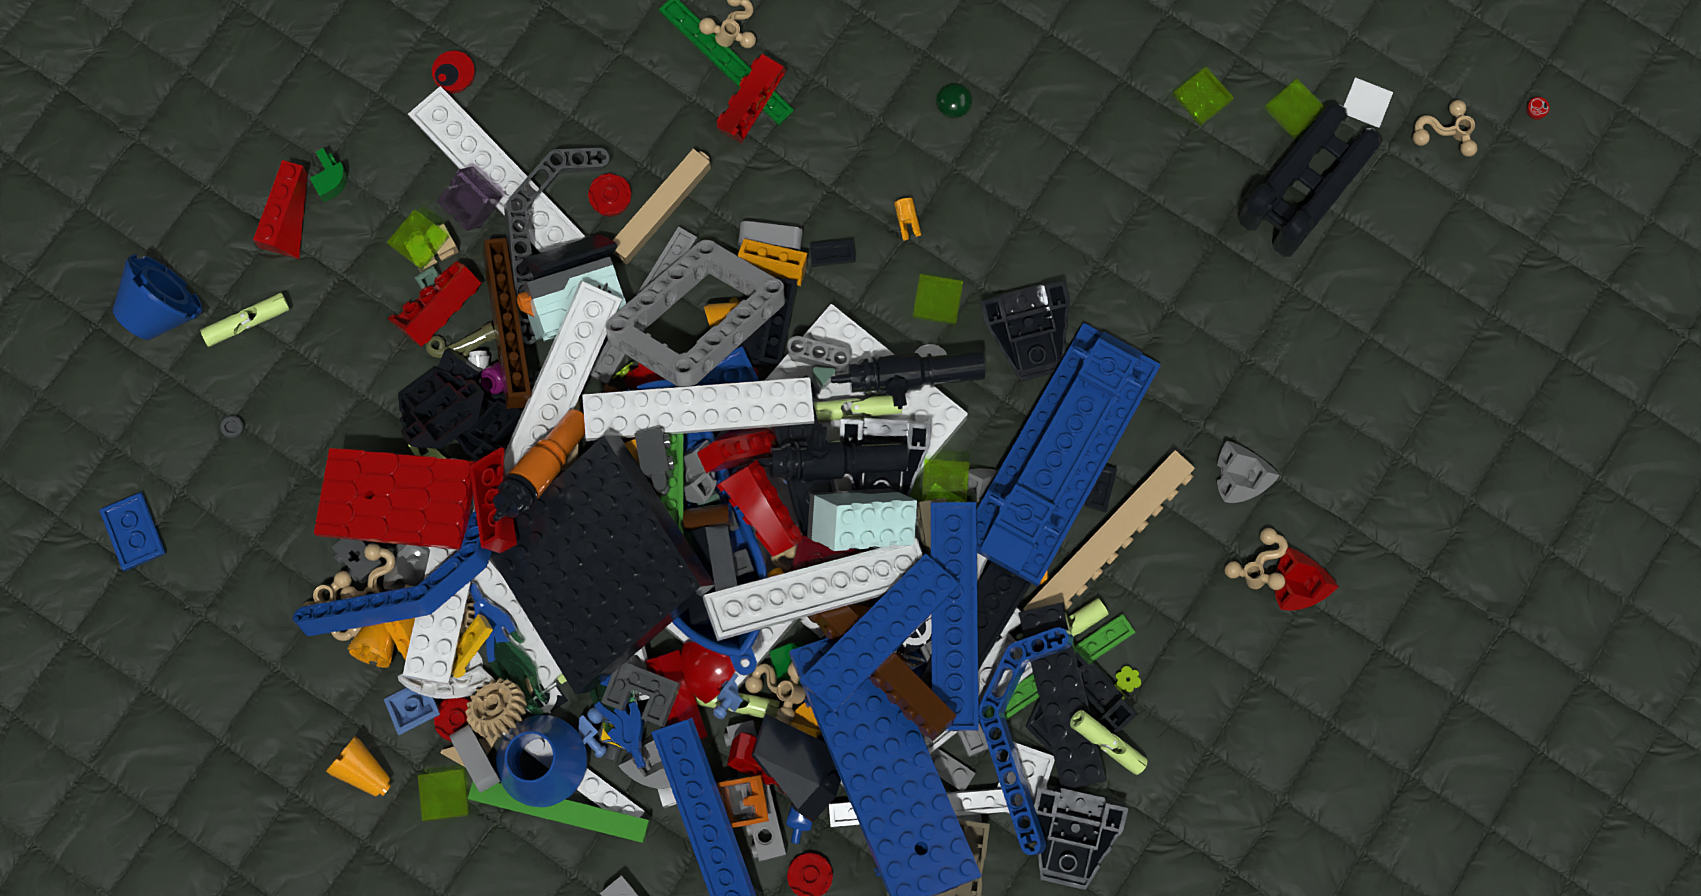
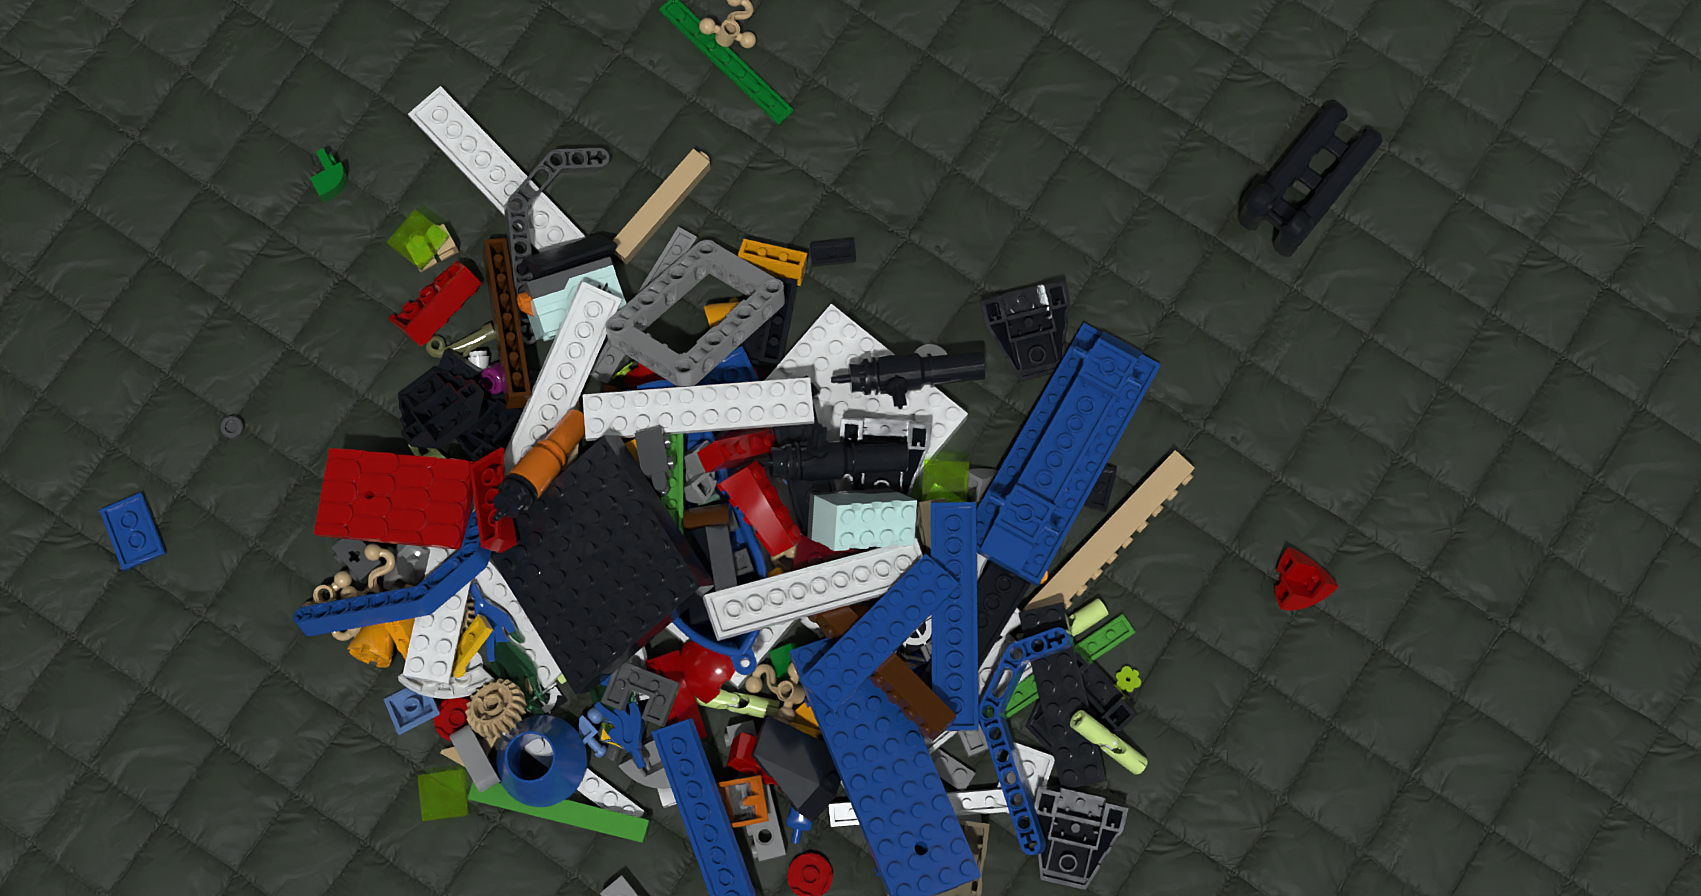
(153, 299): blue cone -> none
(237, 323): yellowish green piece -> none
(284, 212): red wedge -> none
(360, 769): light orange cone -> none
(427, 277): sand green slope -> none
(453, 71): red tile -> none
(475, 196): clear purple piece -> none
(609, 195): red tile -> none
(729, 697): medium blue piece -> none
(751, 98): red wedge -> none
(772, 234): light grey beam -> none
(810, 346): light grey beam -> none
(823, 376): sand green slope -> none
(871, 406): yellowish green piece -> none
(907, 215): light orange hinge -> none
(937, 299): clear neon green plate -> none
(954, 100): dark green hat -> none
(1203, 96): clear neon green plate -> none
(1243, 474): light grey brick -> none
(1275, 580): tan piece -> none
(1295, 108): clear neon green plate -> none
(1367, 102): white sticker -> none
(1457, 109): tan piece -> none
(1537, 108): red tile -> none

